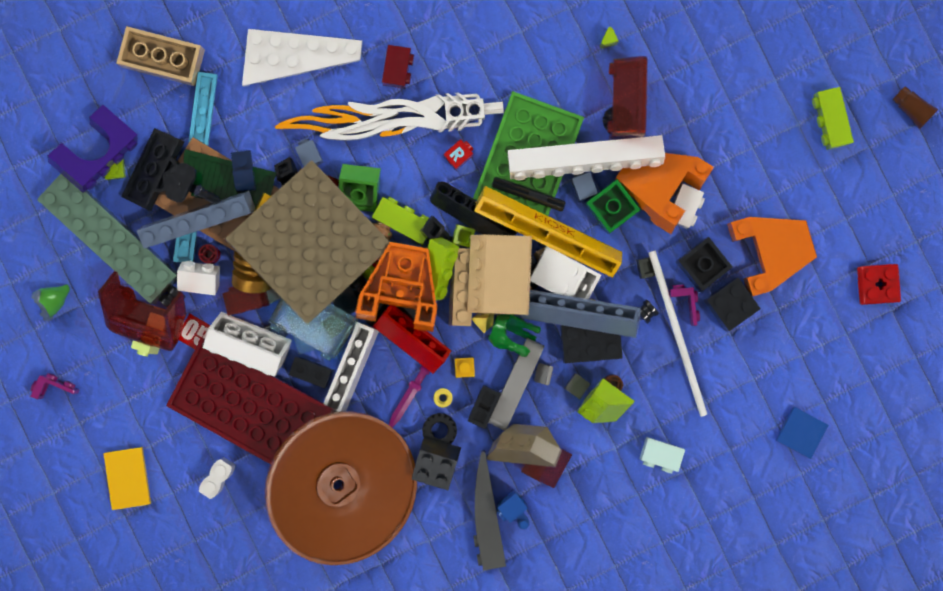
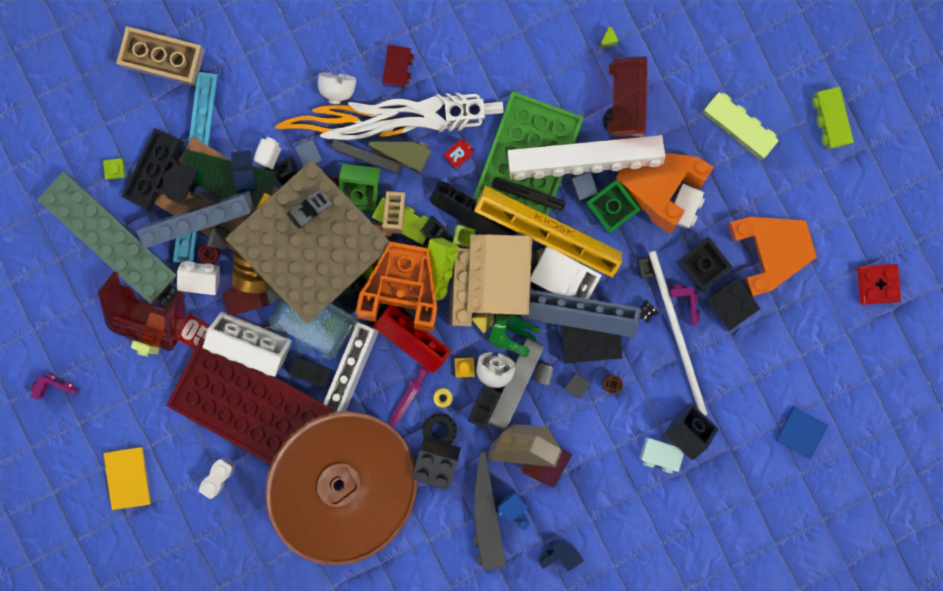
(50, 300): bright green hat -> none
(84, 172): dark purple arch -> none
(217, 237): none -> dark grey slope
(267, 153): none -> white brick
(284, 55): white wing -> none
(309, 208): none -> black slope
(336, 87): none -> white cylinder
(366, 156): none -> dark grey beam
(389, 228): none -> tan slope
(408, 154): none -> olive slope
(495, 370): none -> white cylinder
(561, 550): none -> dark blue brick
(604, 403): lime slope -> none
(691, 431): none -> black brick
(740, 126): none -> yellowish green brick
(914, 106): reddish brown plant -> none

